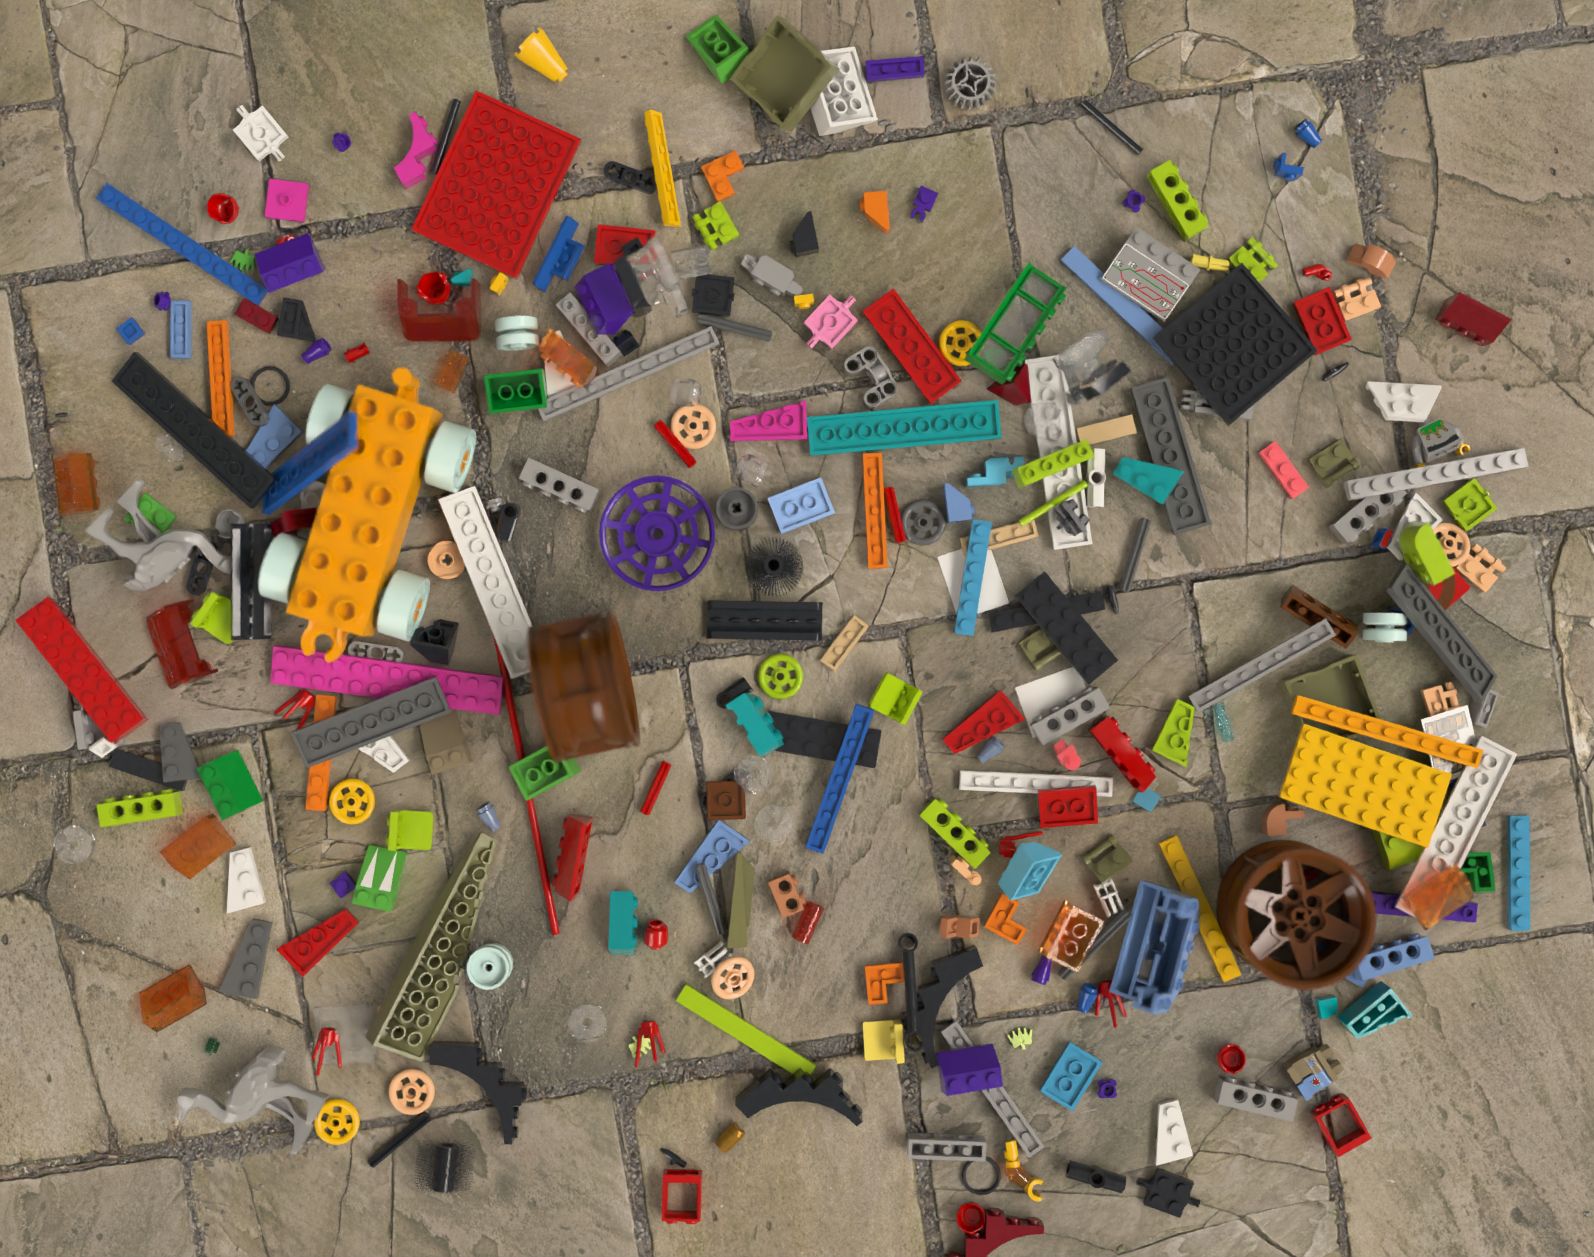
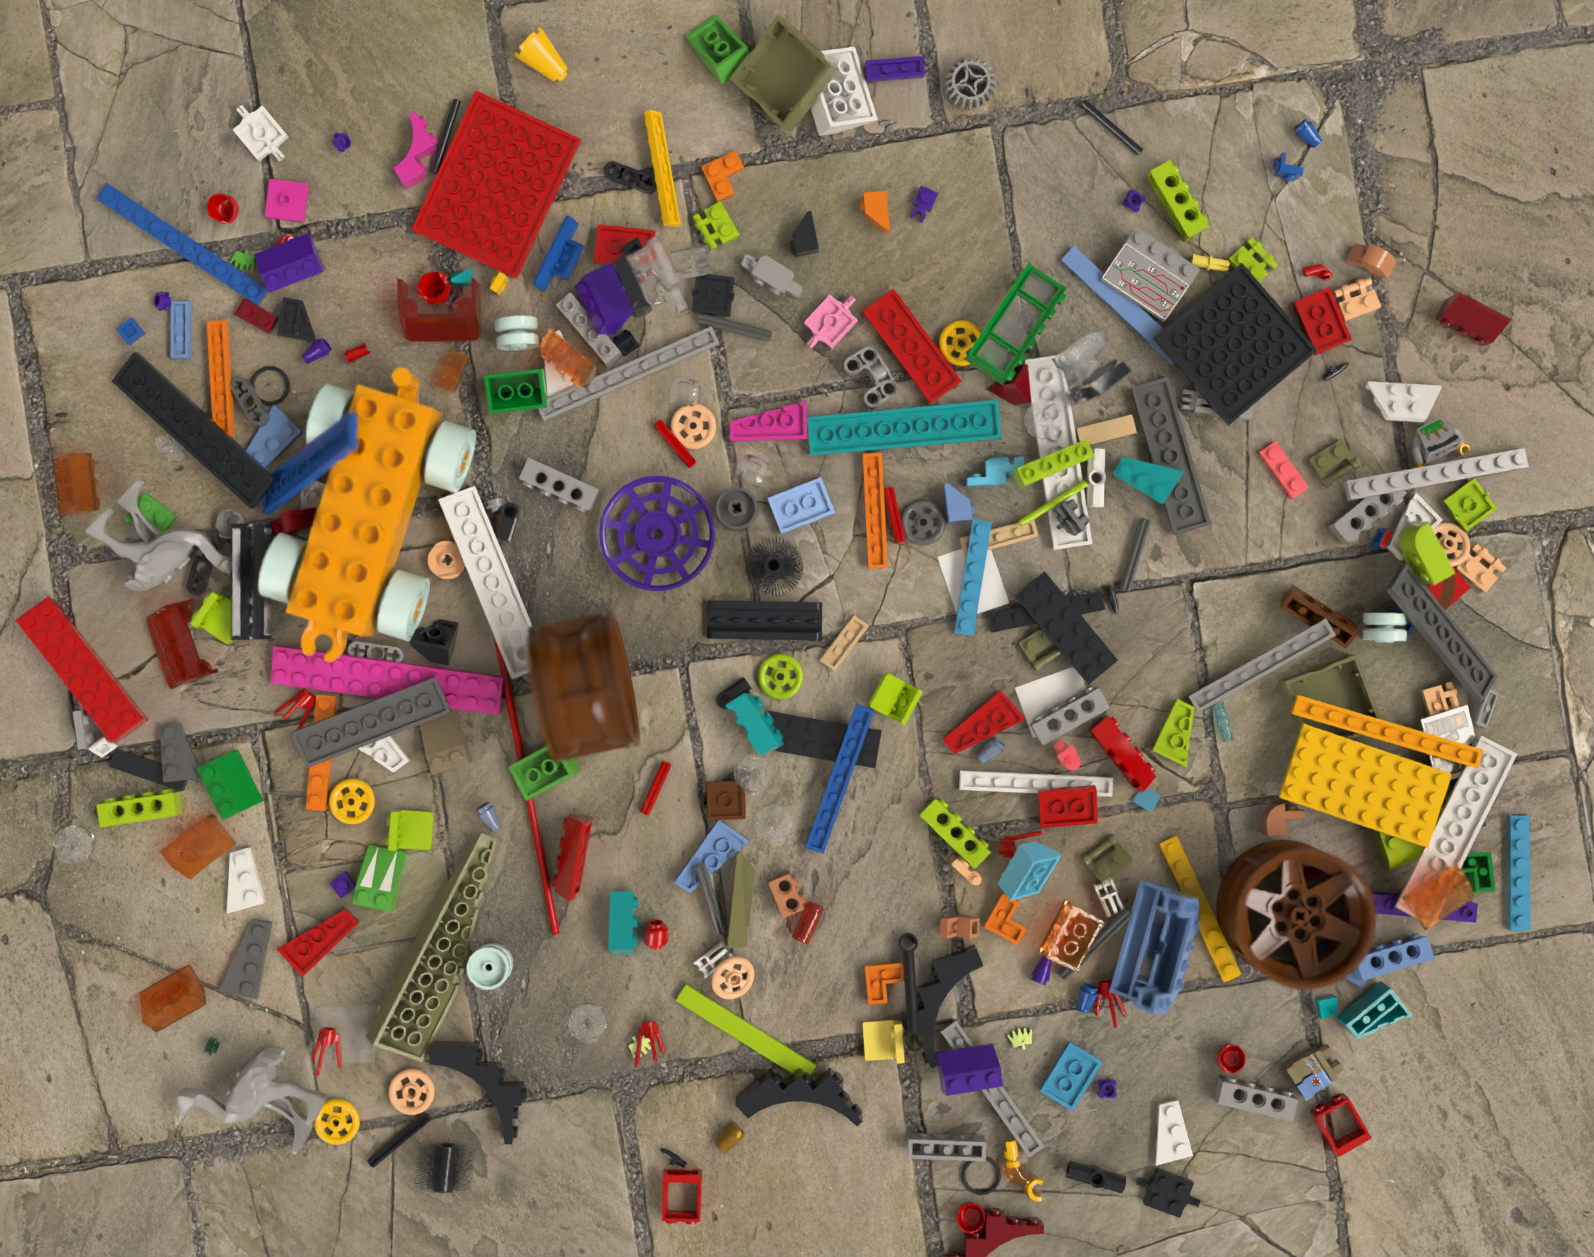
(804, 301): yellow plate -> none

